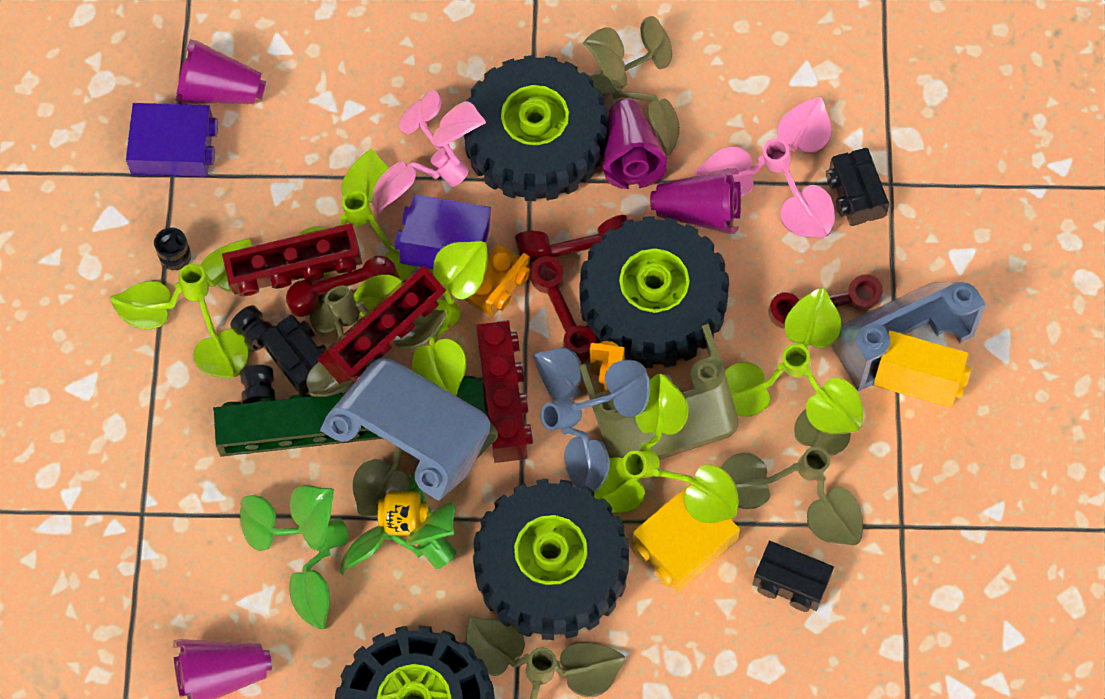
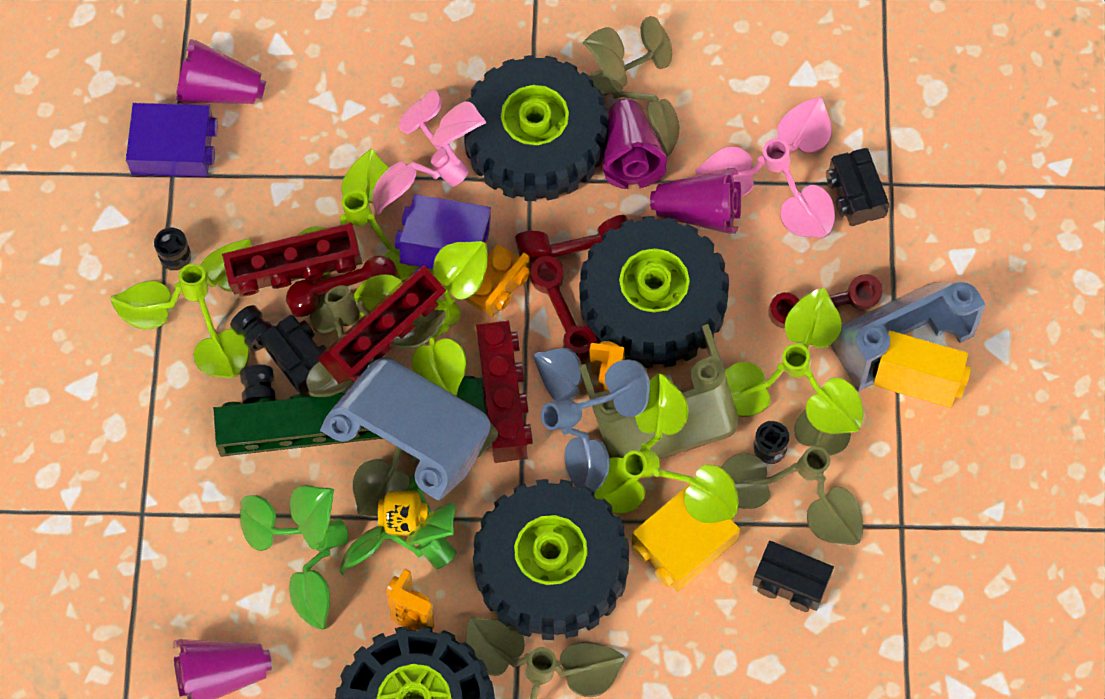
(407, 605): none -> light orange bracket
(771, 450): none -> black wheel

